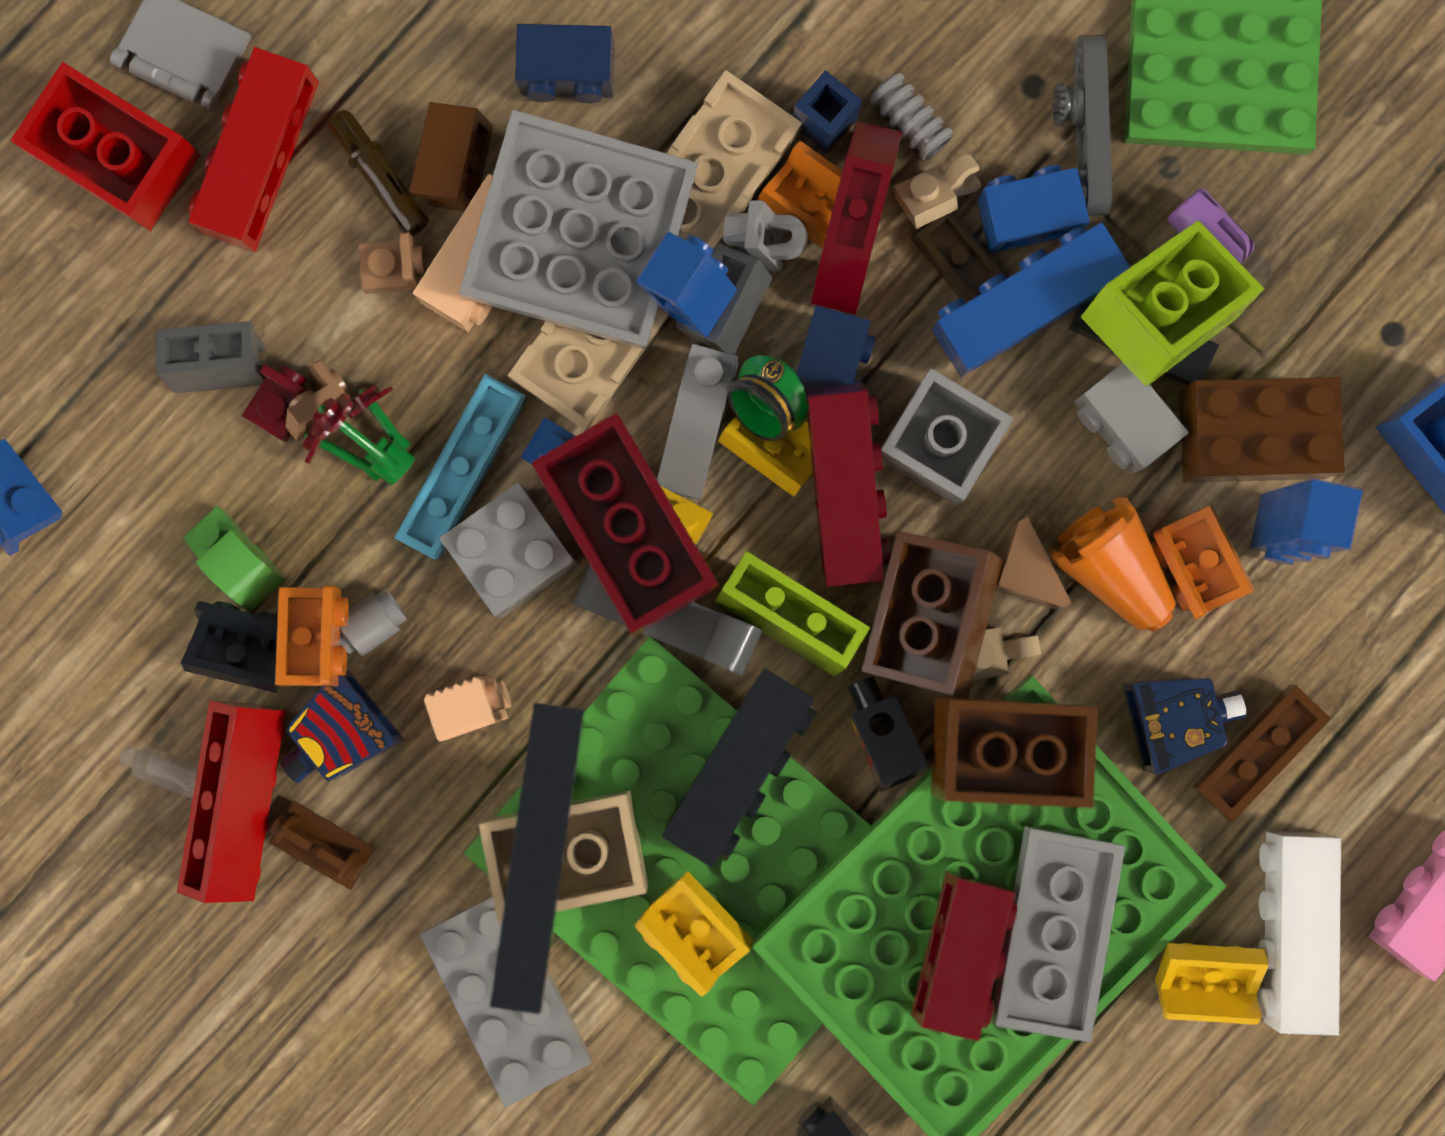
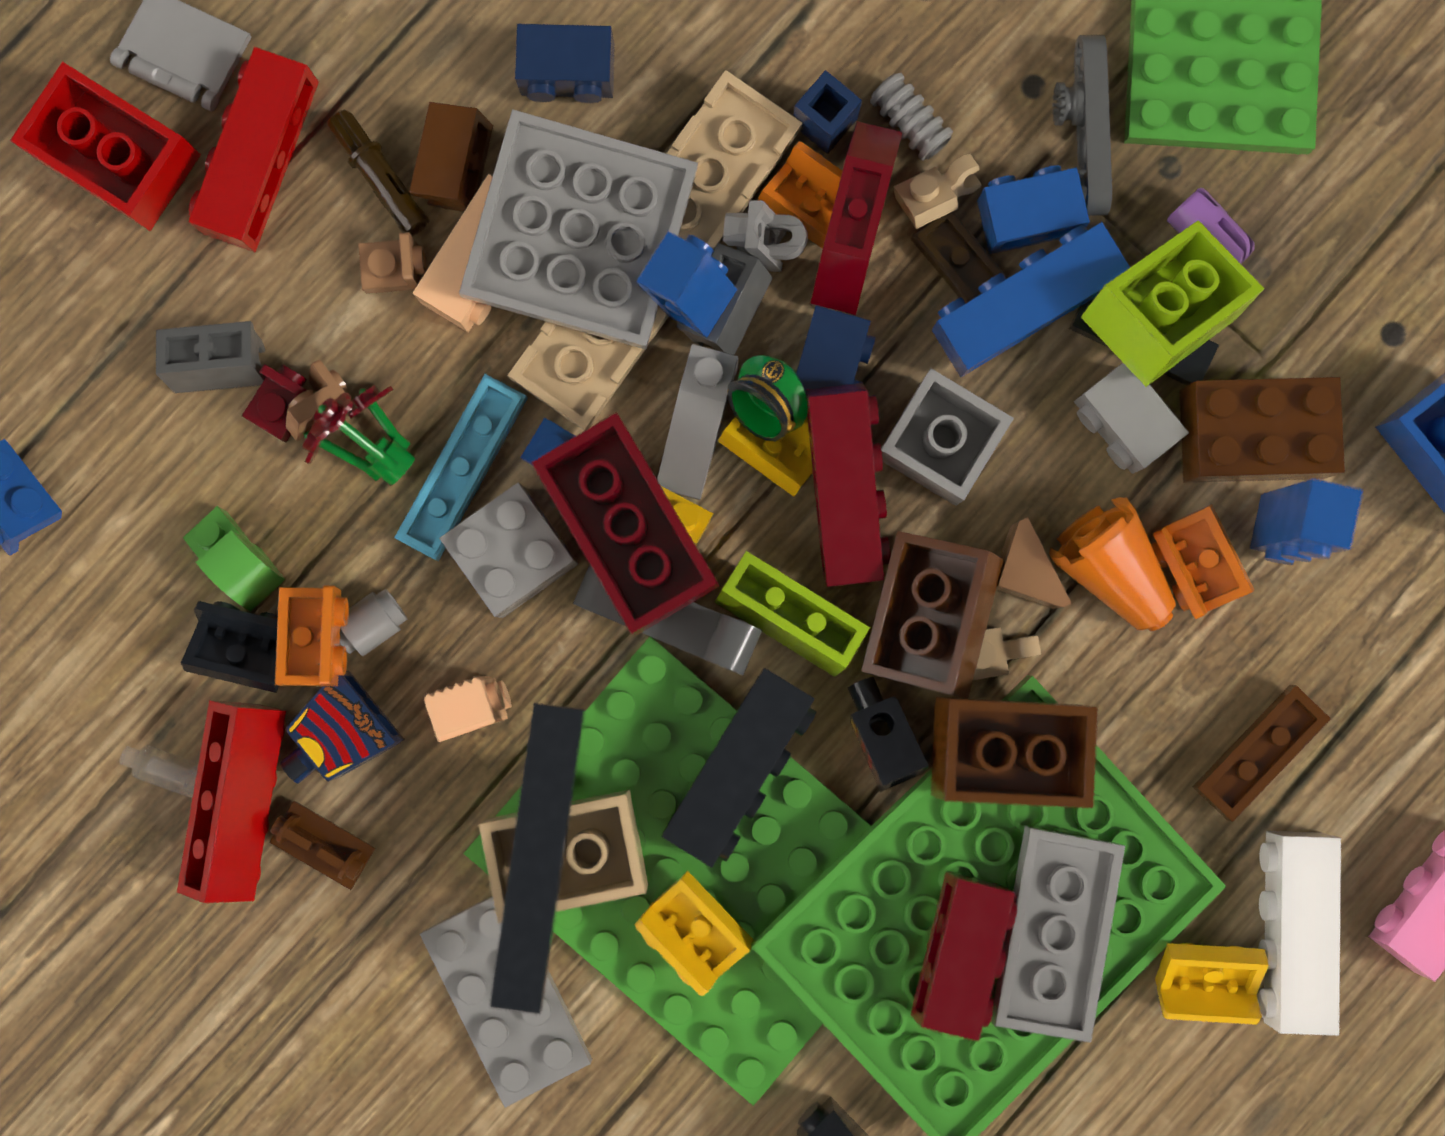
(1179, 719): dark blue torso -> none

